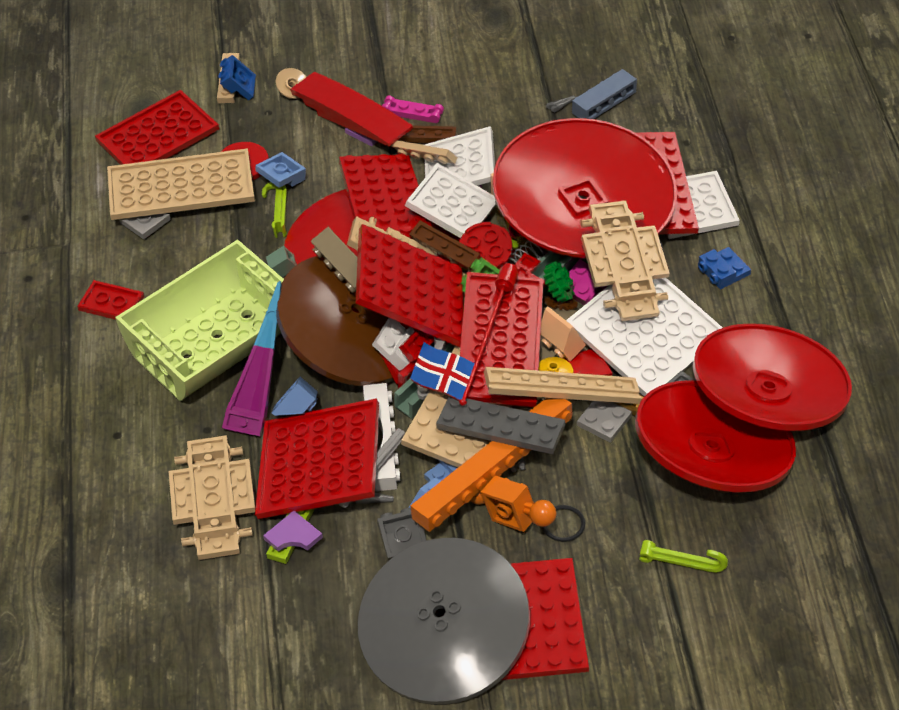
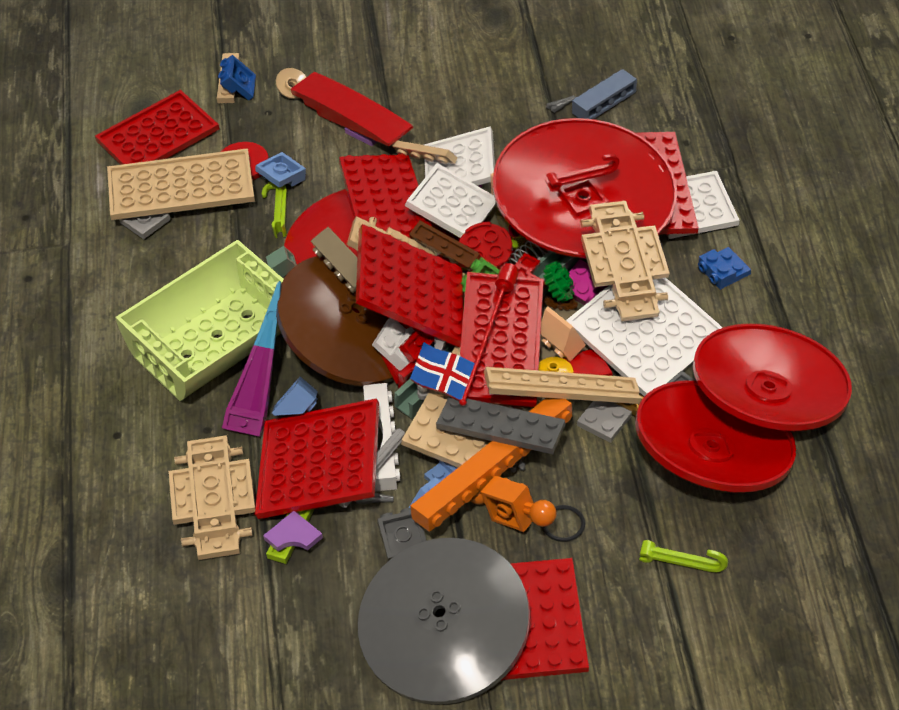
(108, 299): red tile -> none
(414, 110): dark pink plate -> none
(428, 134): reddish brown plate -> none
(556, 181): none -> red piece

